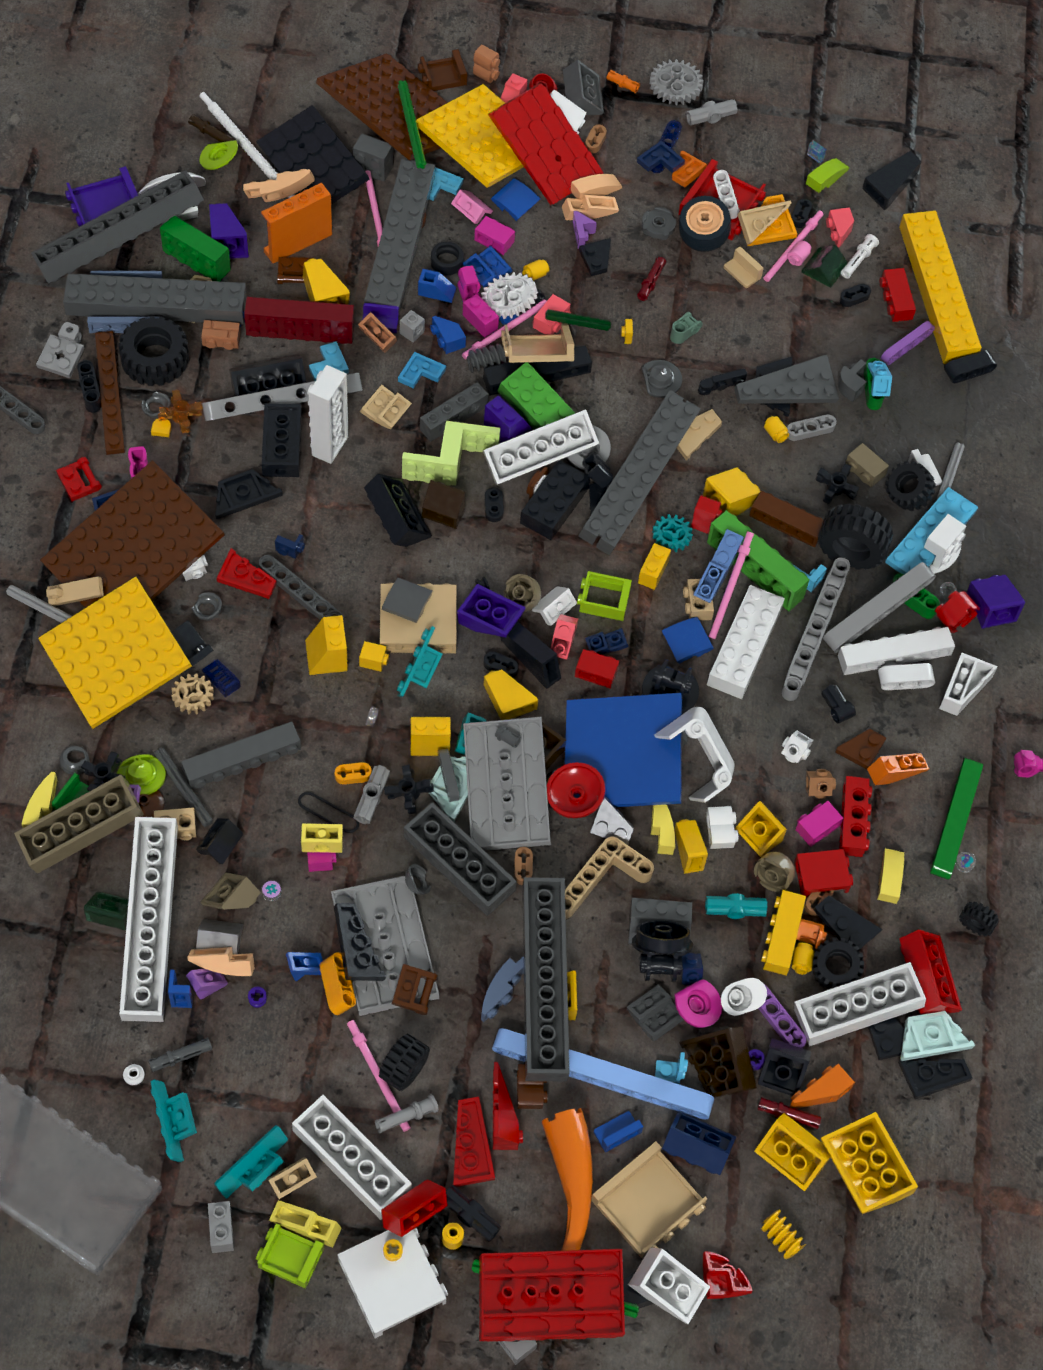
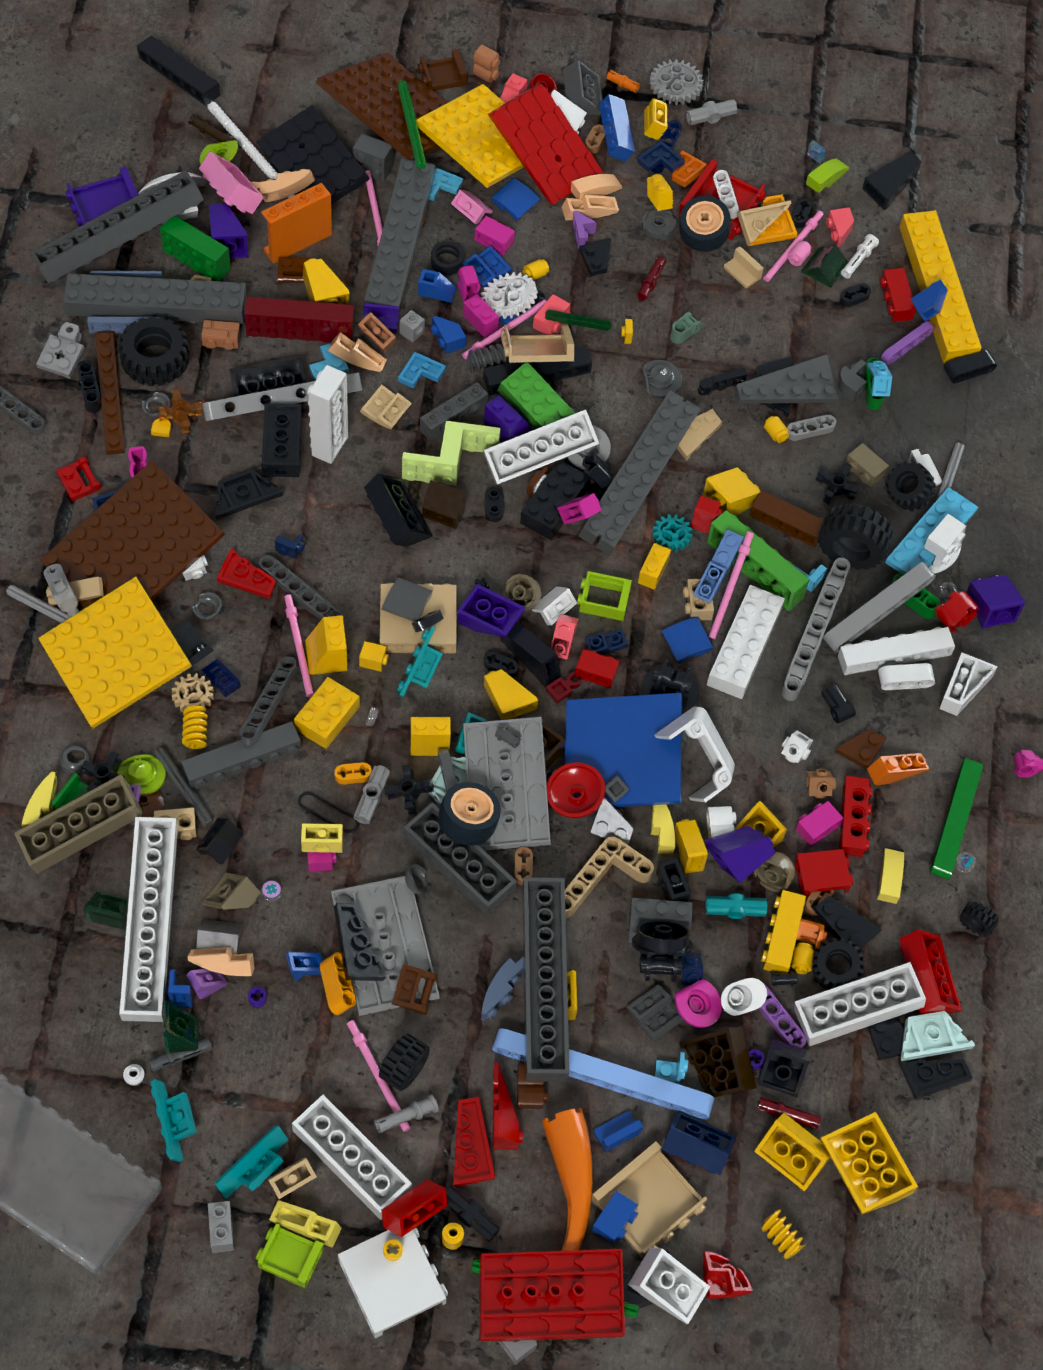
(61, 589): none -> light grey piece
(178, 70): none -> black brick
(179, 1029): none -> clear green slope
(194, 727): none -> yellow piece
(230, 183): none -> bright pink piece
(265, 699): none -> dark grey beam
(291, 613): none -> bright pink bar
(327, 712): none -> yellow brick
(357, 353): none -> light nougat slope
(427, 620): none -> black beam
(469, 813): none -> black wheel
(562, 689): none -> dark red plate
(579, 508): none -> dark pink brick
(615, 788): none -> dark grey slope
(615, 1218): none -> blue brick
(616, 127): none -> blue brick
(655, 119): none -> yellow brick
(659, 192): none -> yellow brick
(673, 881): none -> black brick
(740, 851): none -> dark purple slope
(784, 978): none -> black pin
(826, 1089): orange slope -> none
(930, 300): none -> blue slope

